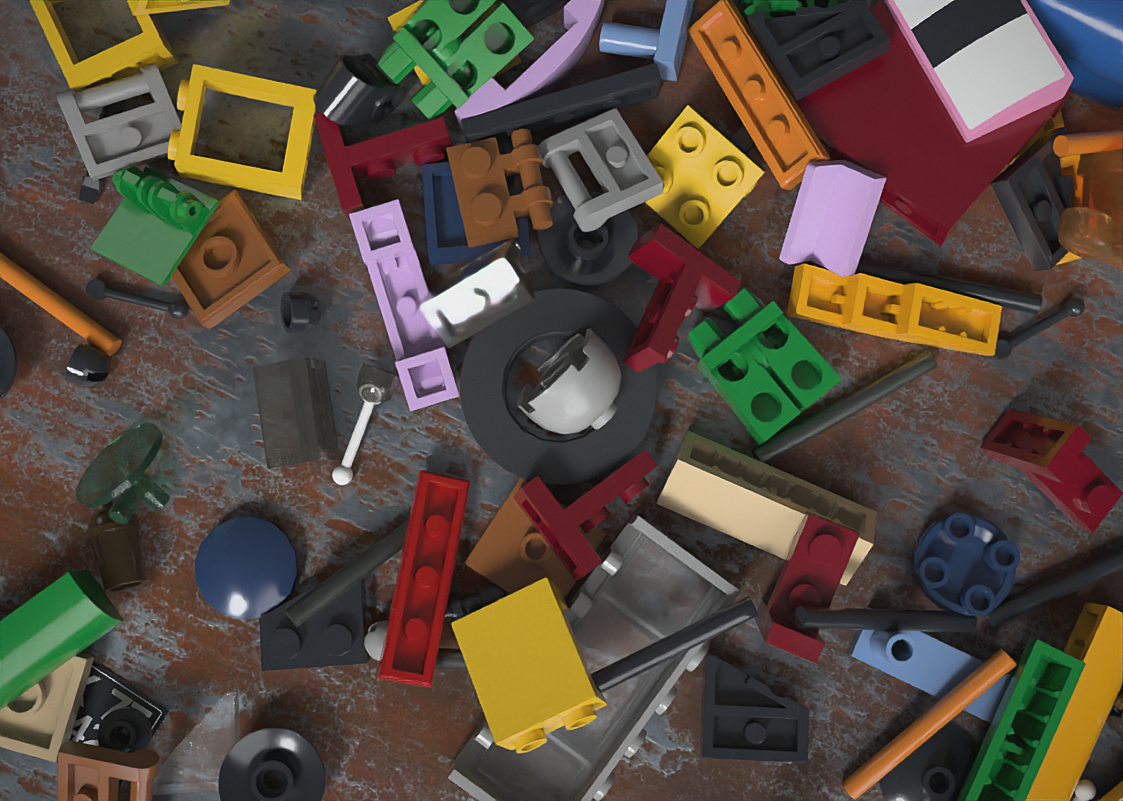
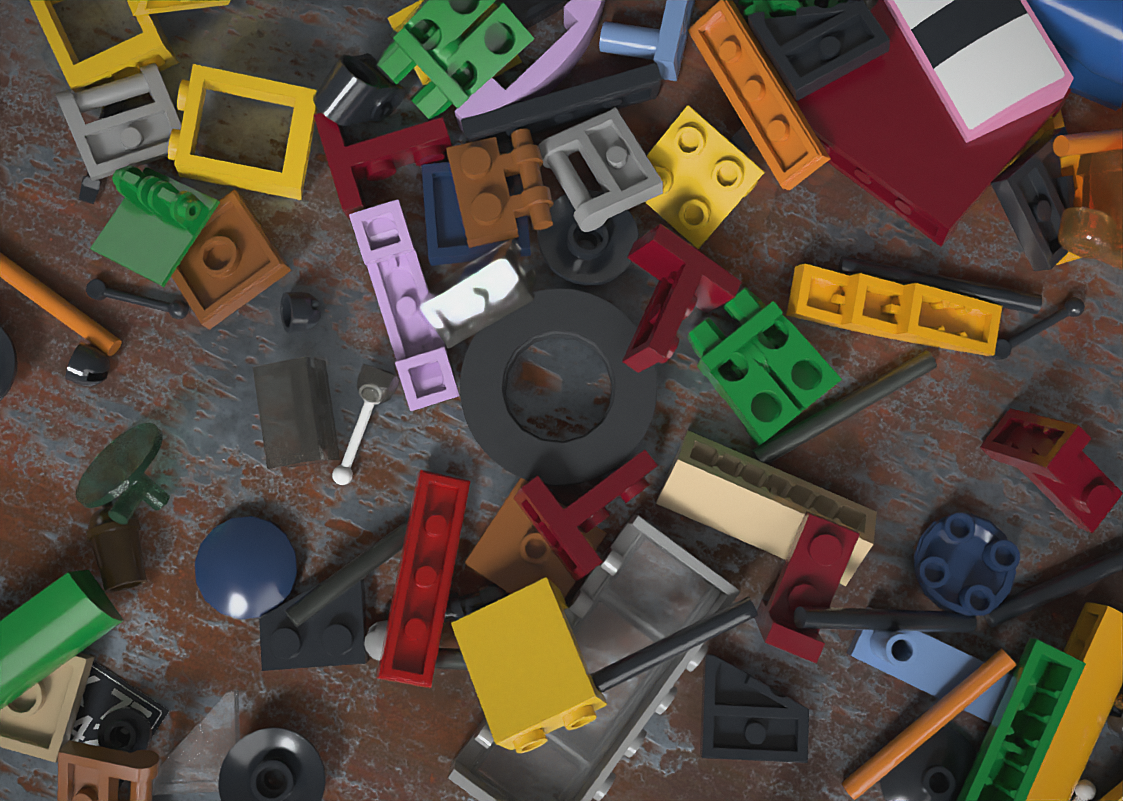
(574, 387): light grey cylinder -> none
(832, 216): lavender panel -> none

